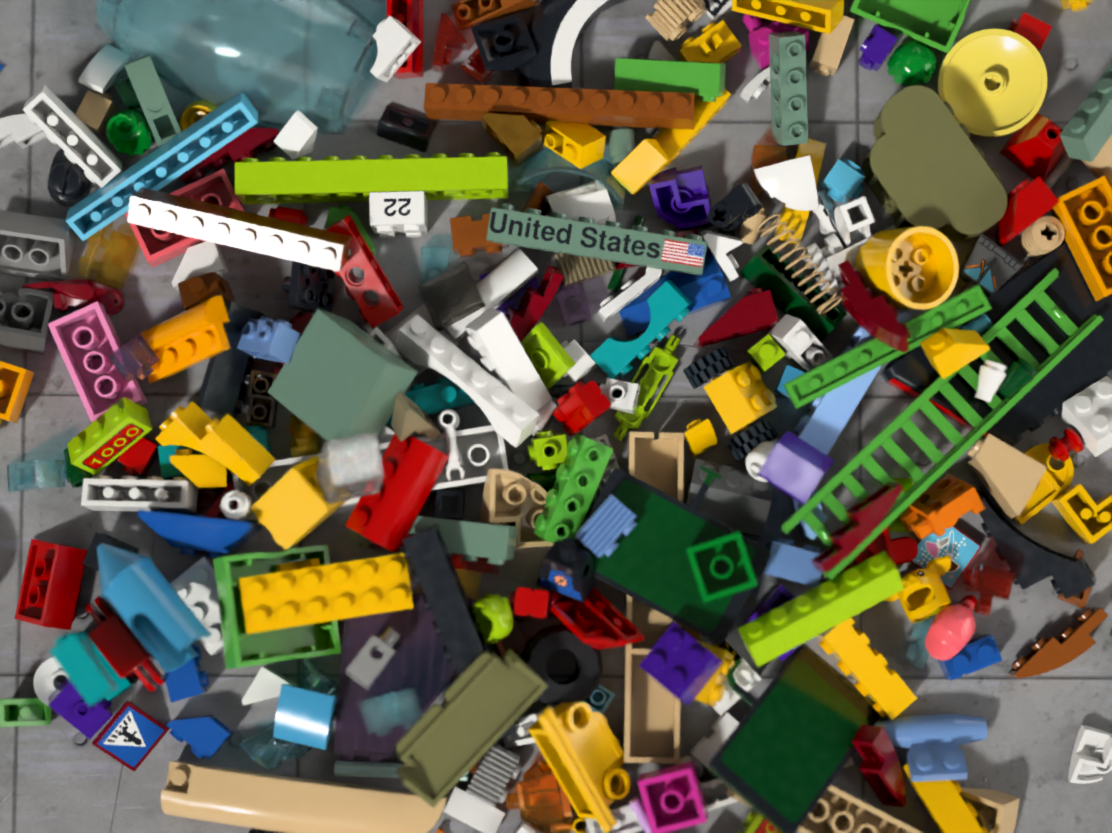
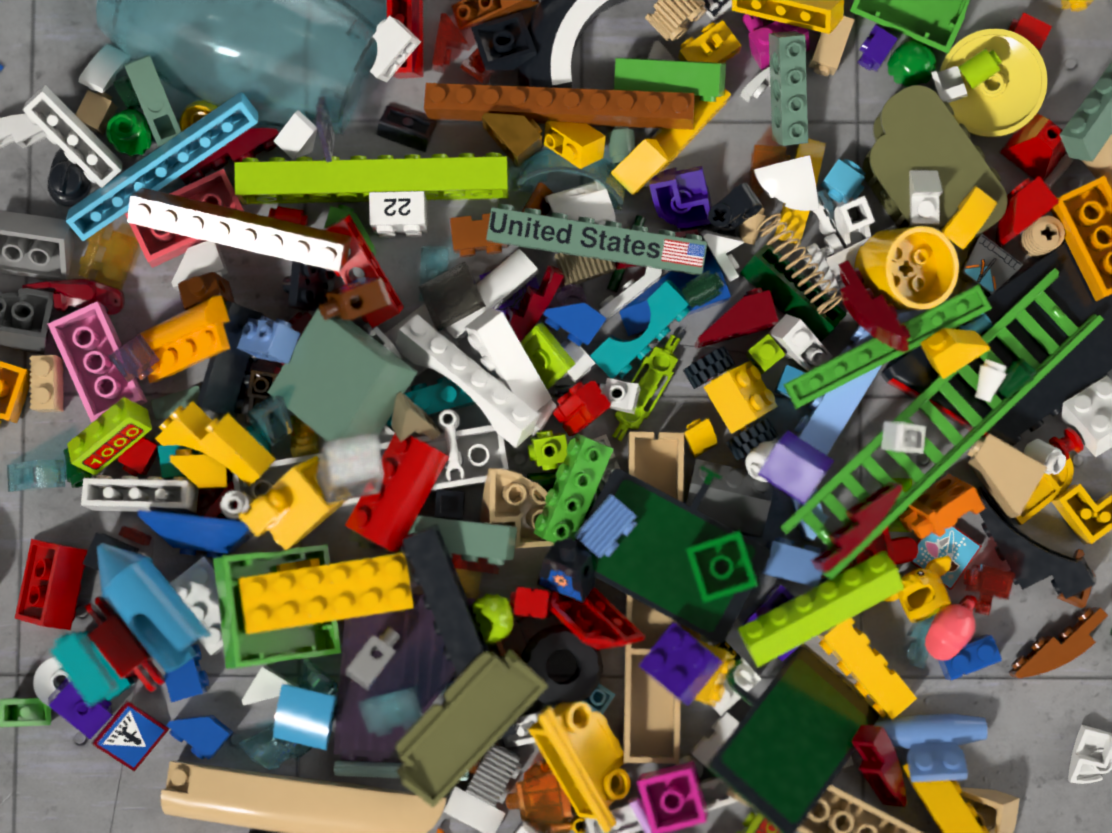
(46, 383): none -> tan brick
(135, 535): none -> clear red tile
(166, 405): none -> sand green sticker
(264, 513): none -> yellow brick
(271, 419): none -> clear light blue slope
(325, 129): none -> piece
(355, 299): none -> reddish brown torso
(577, 319): none -> blue slope
(703, 289): none -> clear green brick
(903, 437): none -> white slope
(924, 197): none -> white slope
(949, 84): none -> white panel
(969, 218): none -> yellow slope
(980, 67): none -> lime brick
(1046, 455): none -> white brick

